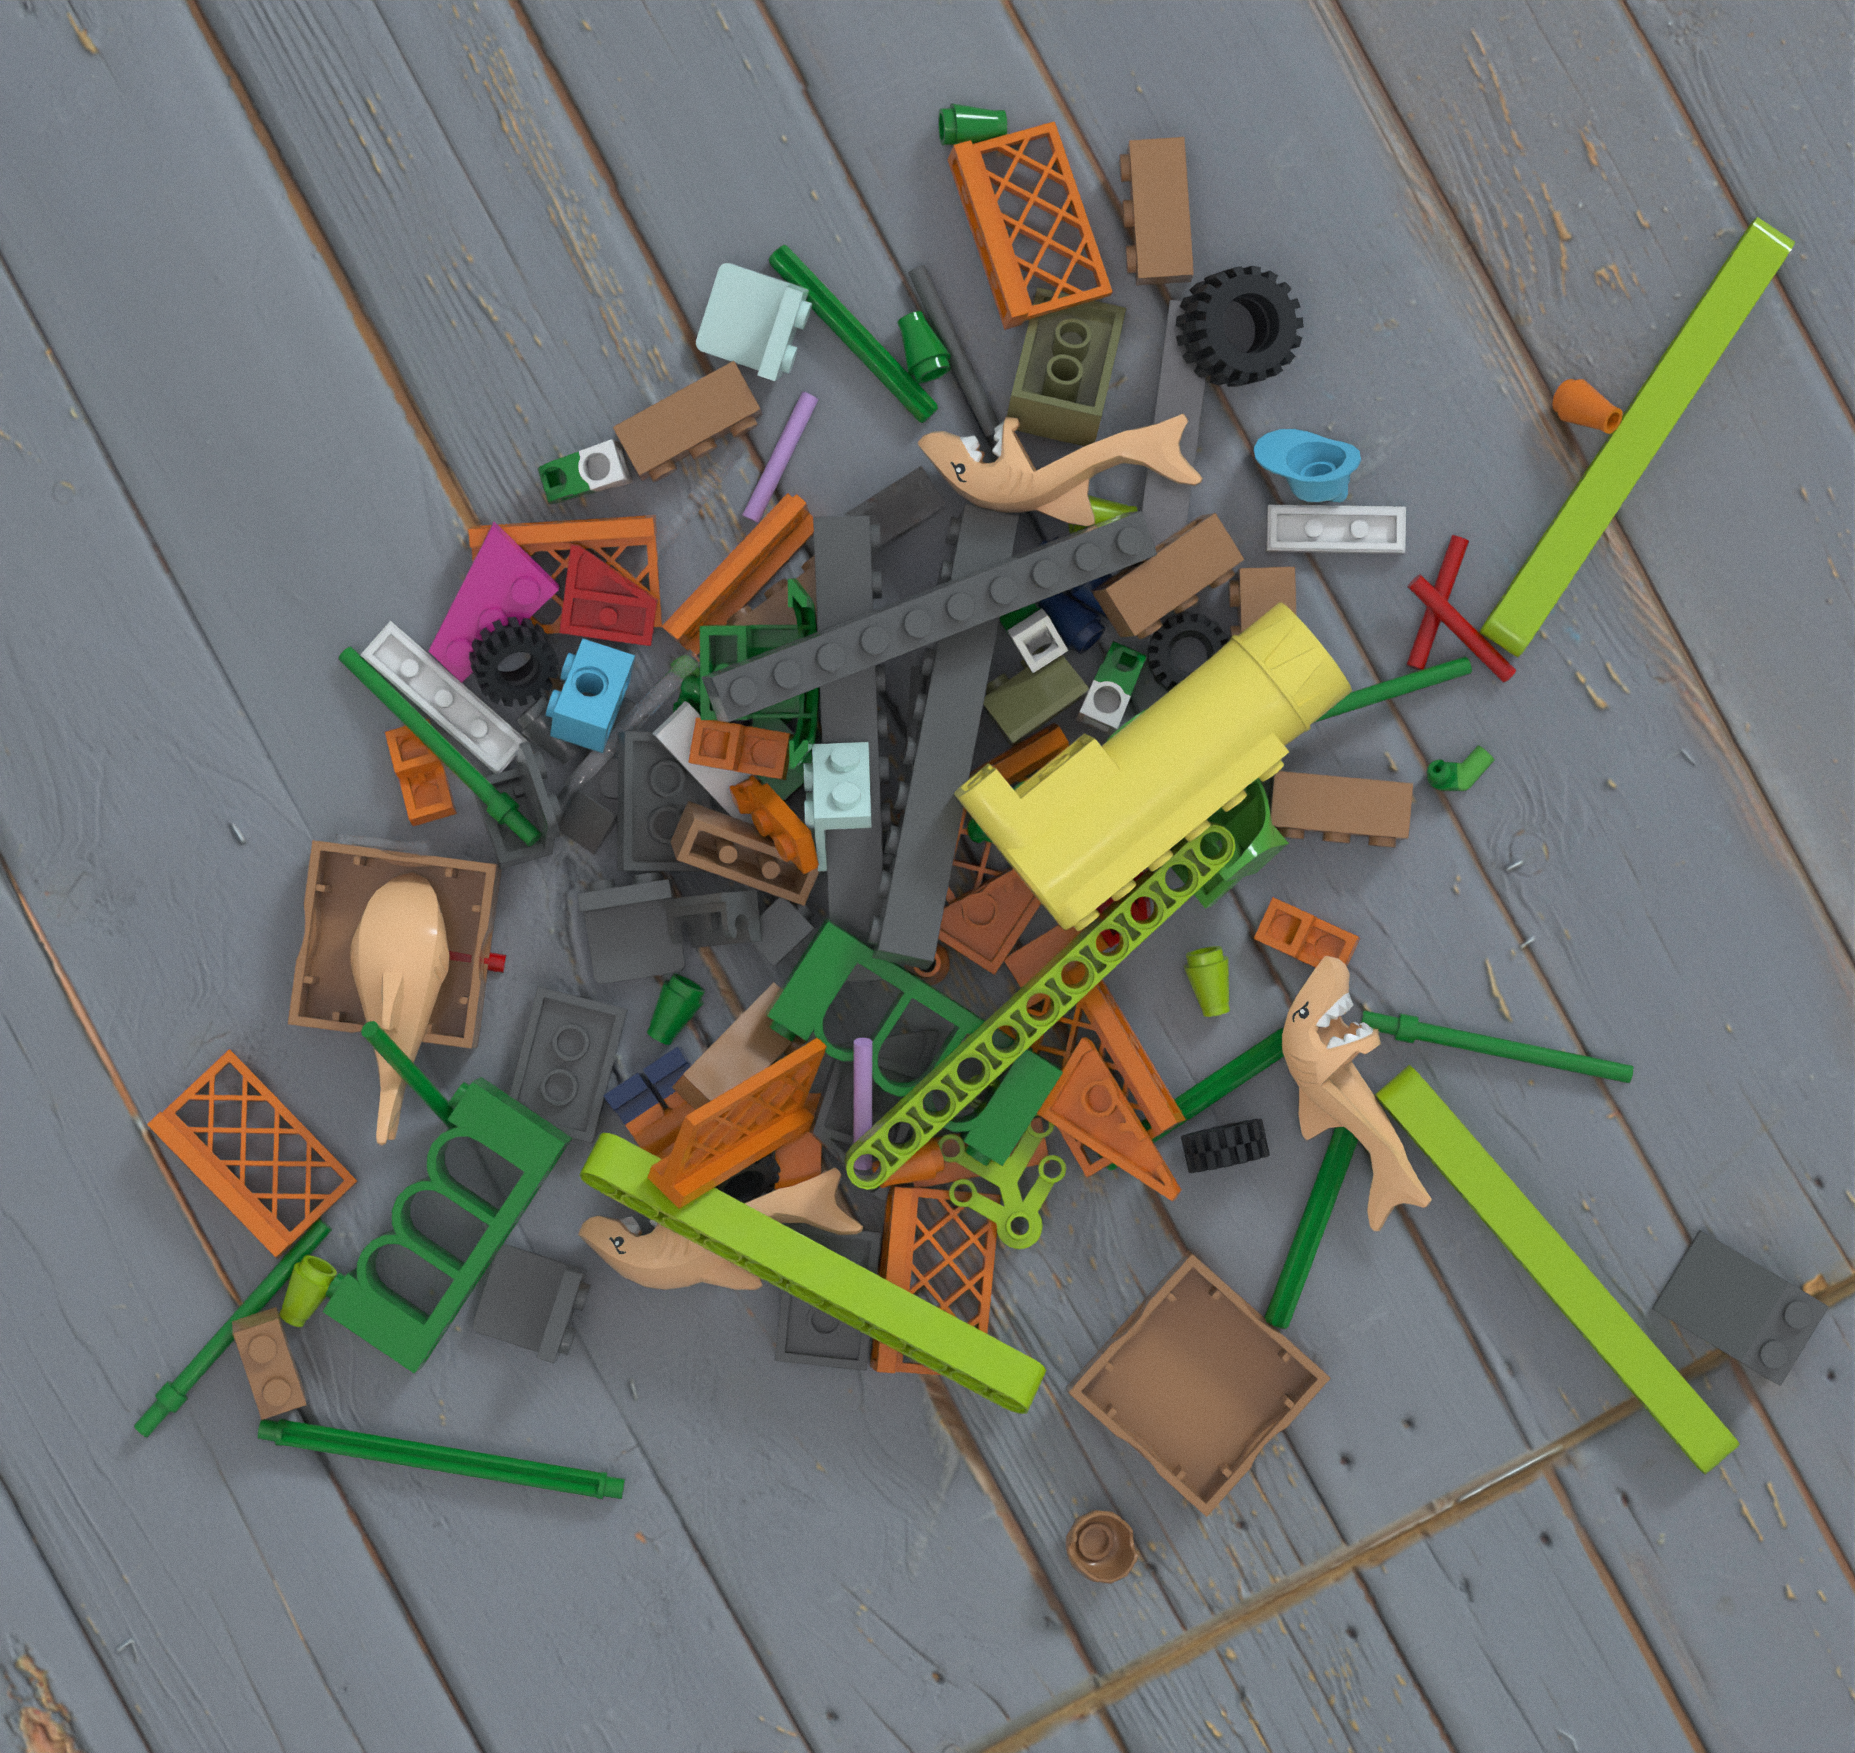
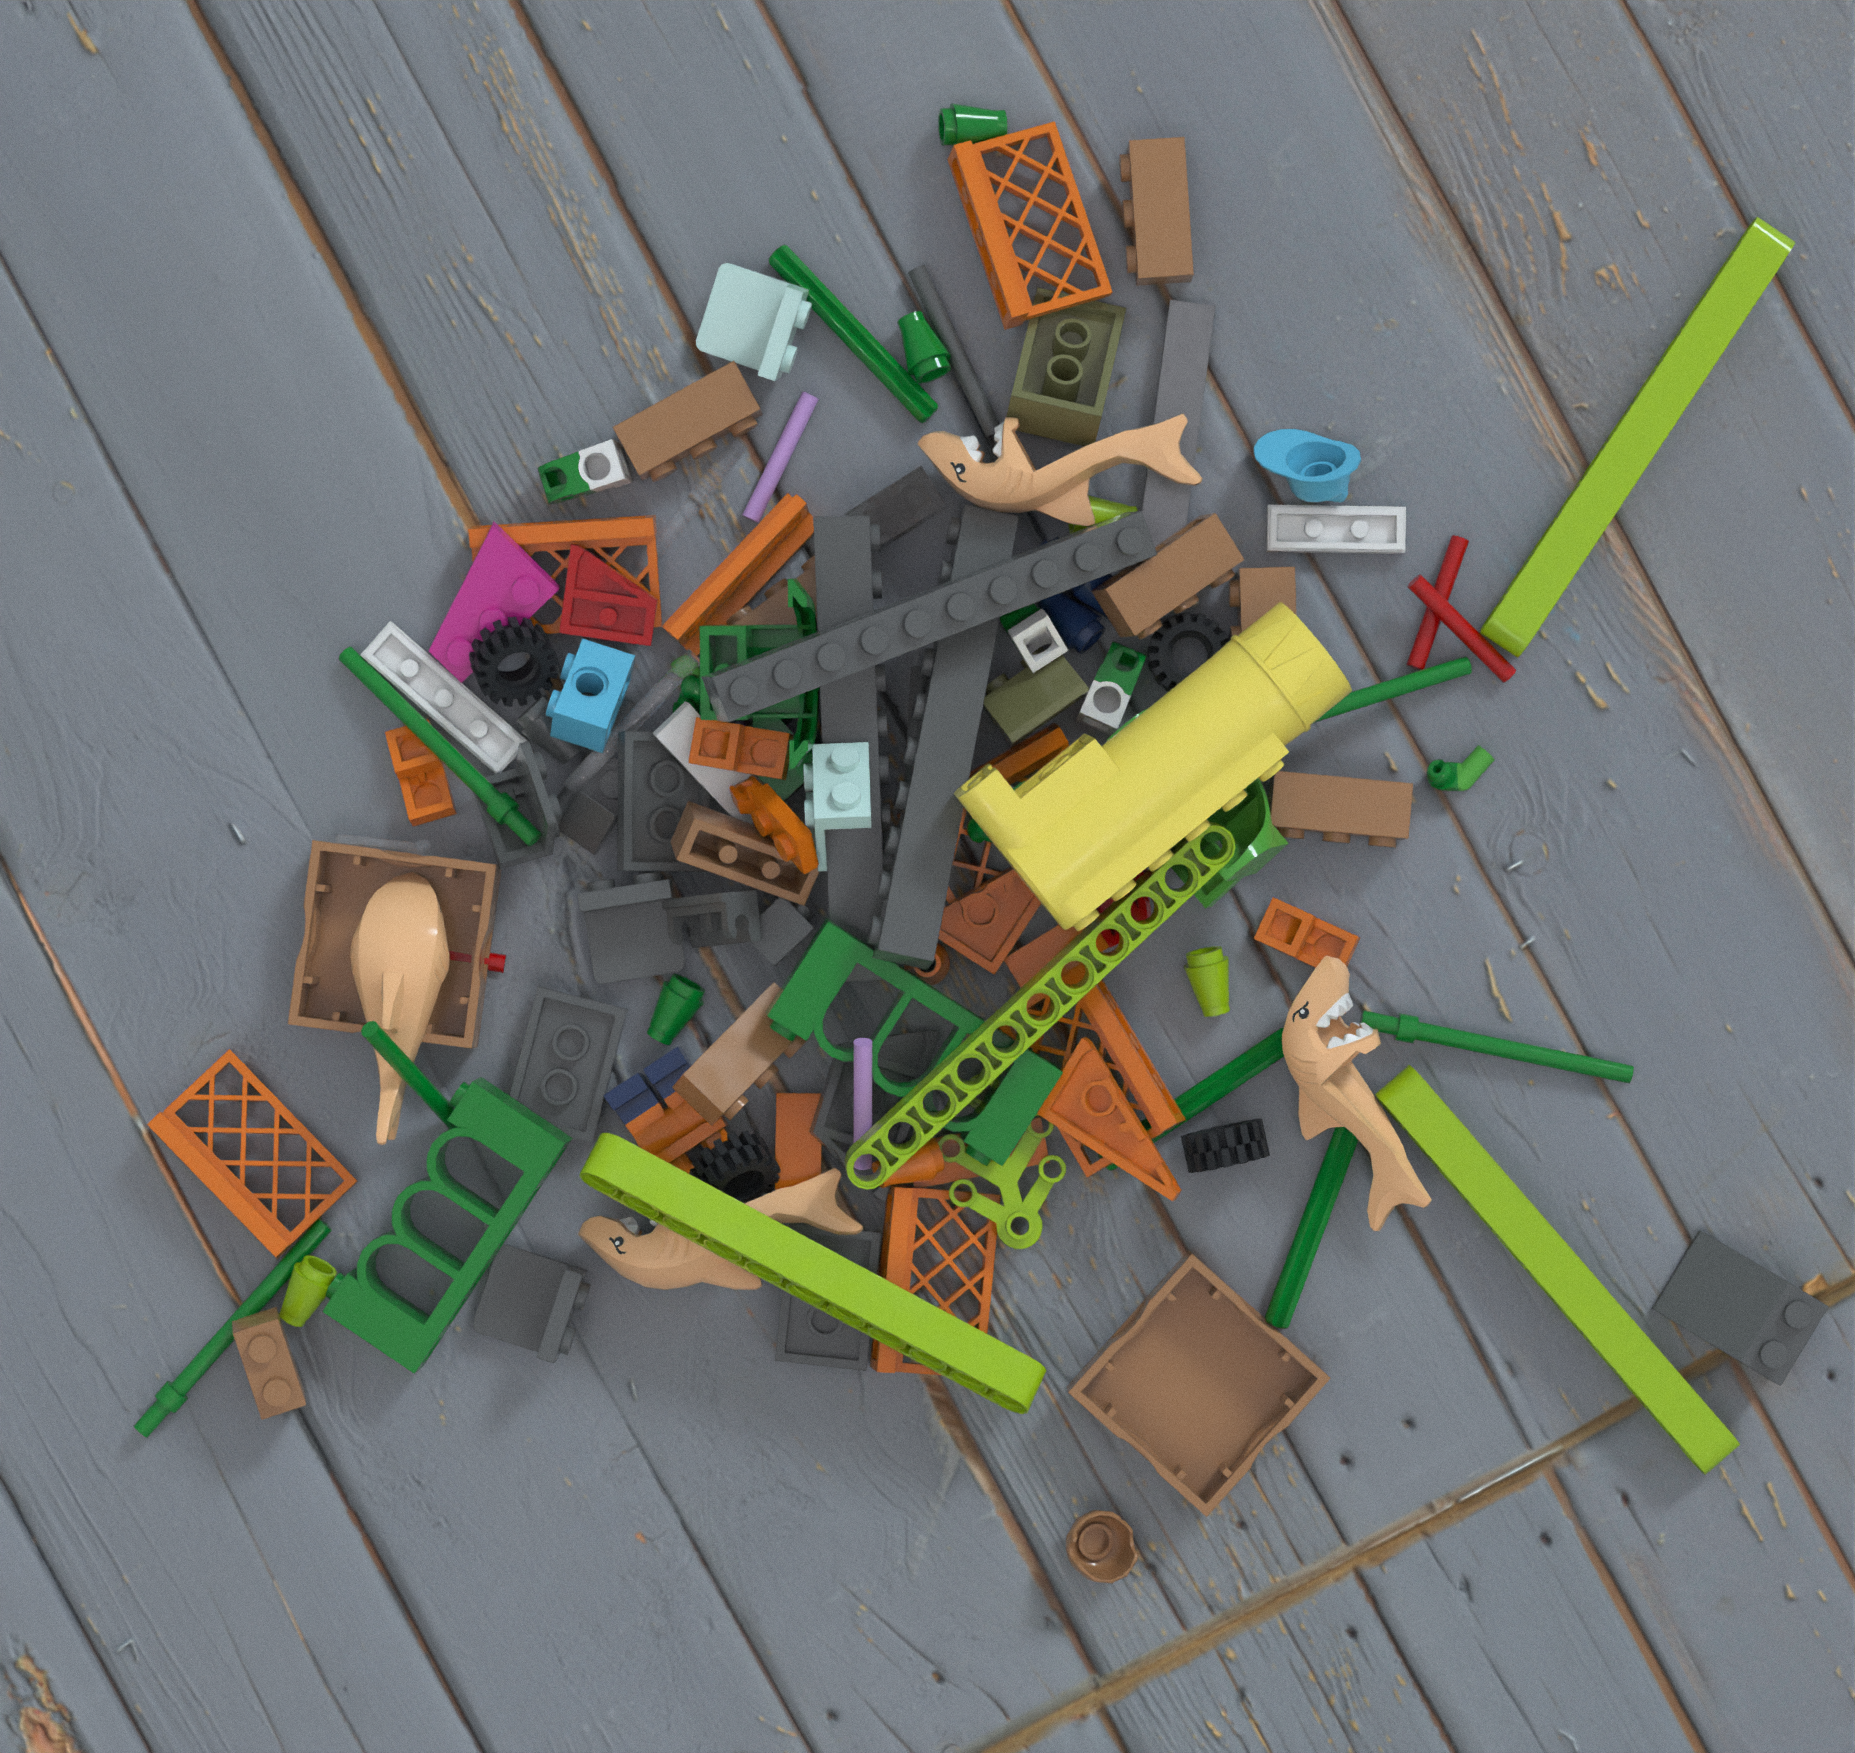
(441, 1458): green piece -> none
(740, 1127): orange fence -> none
(1272, 317): black tyre -> none
(1583, 405): orange cone -> none

